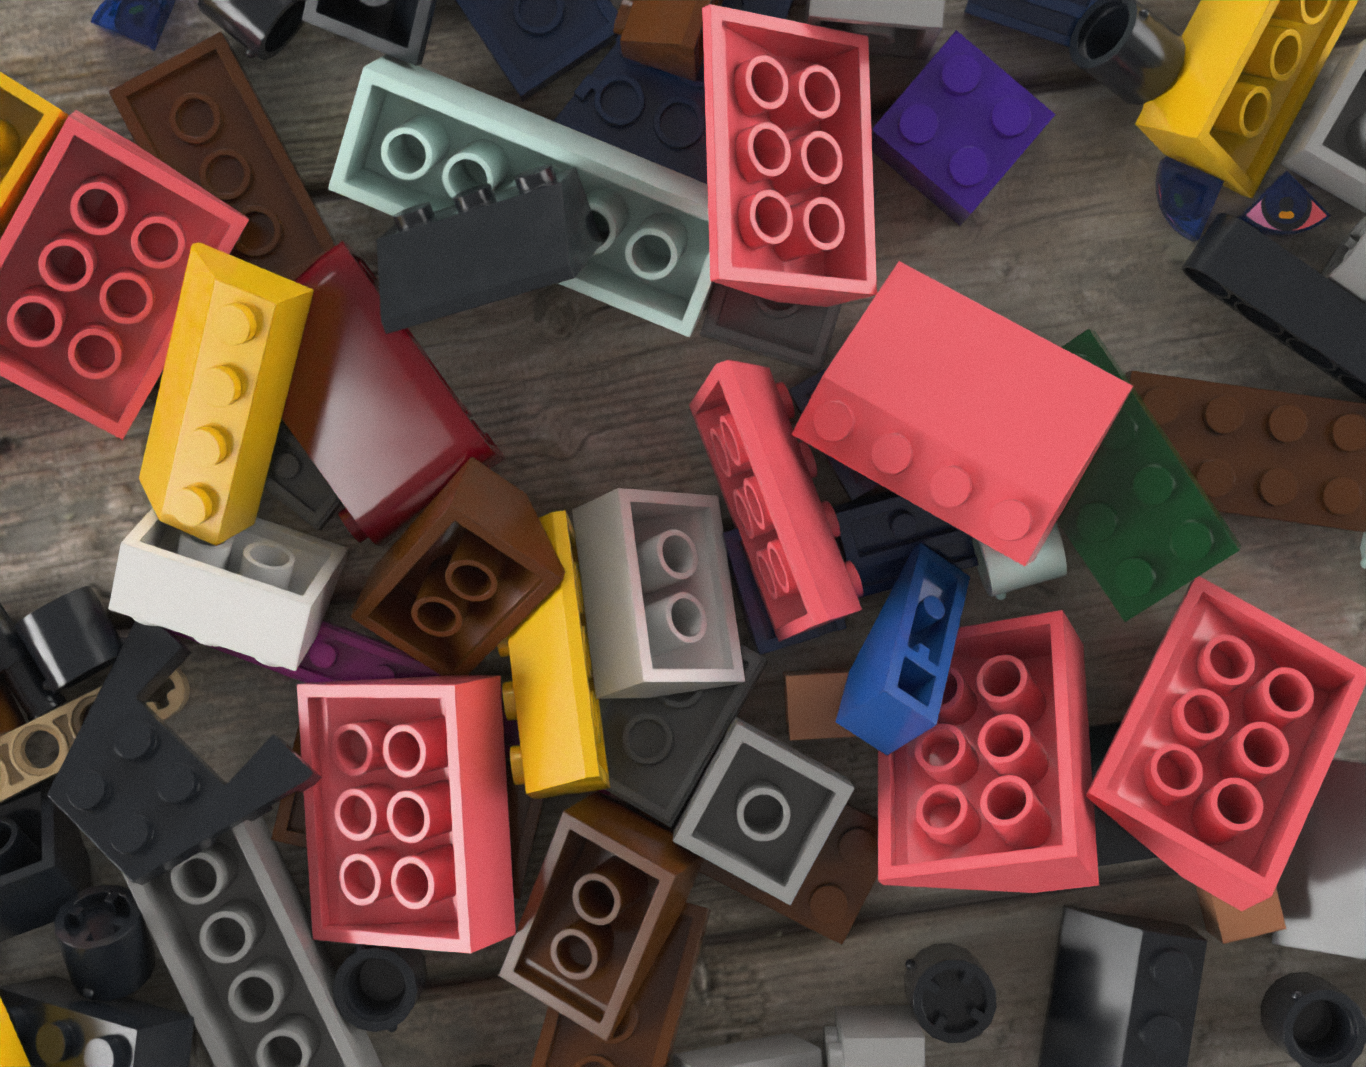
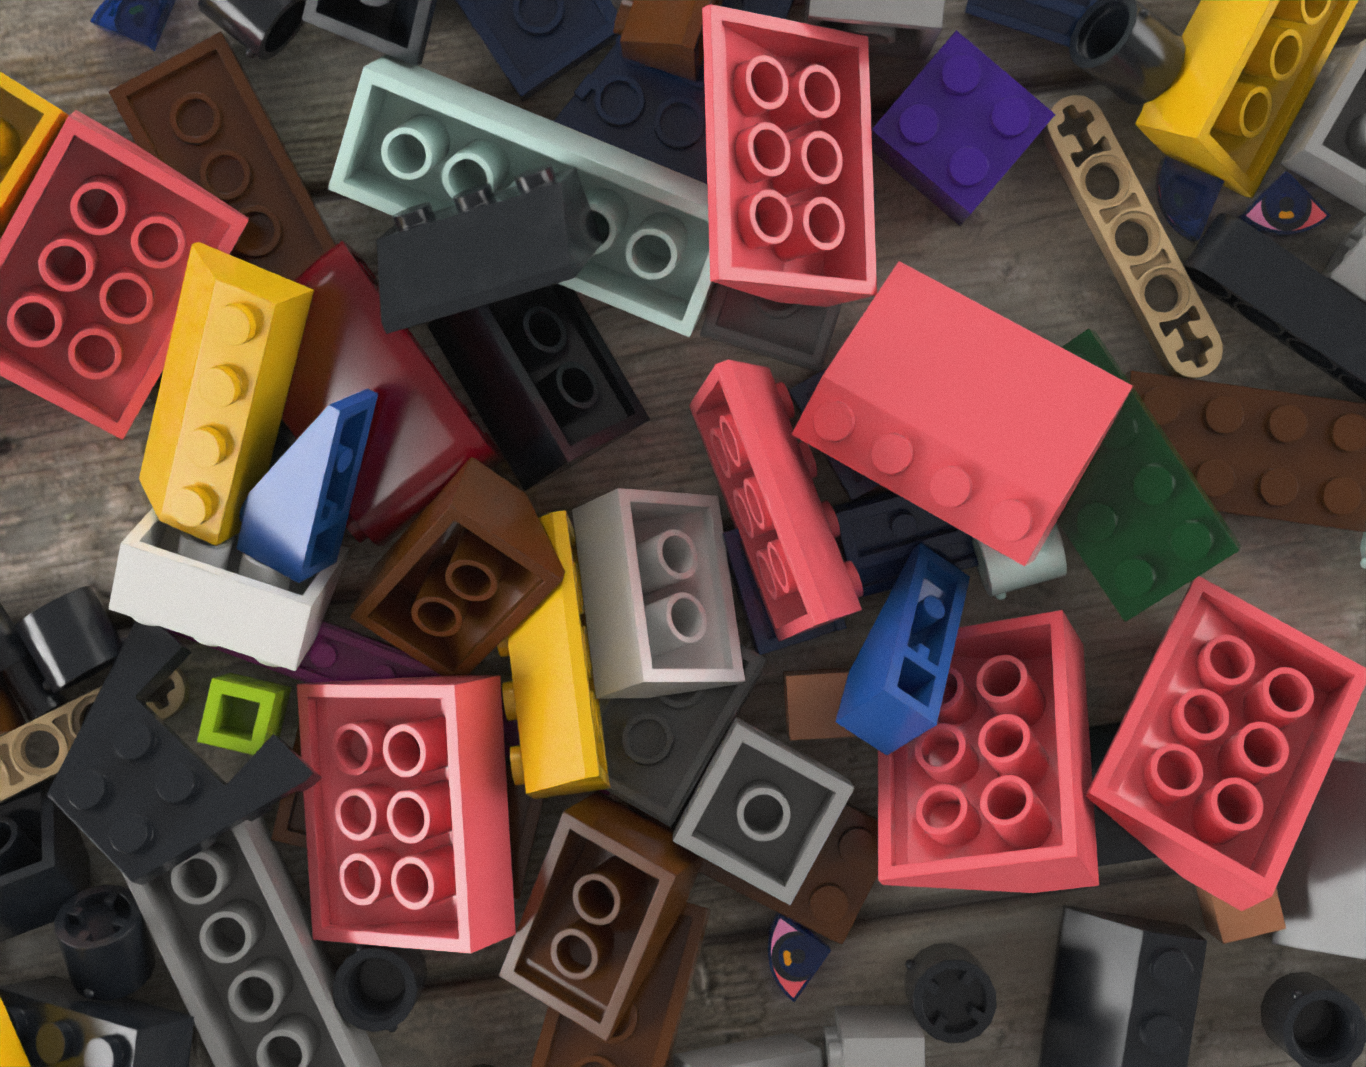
(243, 712): none -> lime brick
(303, 502): none -> blue slope
(540, 380): none -> black slope
(793, 955): none -> clear blue tile
(1133, 206): none -> tan beam

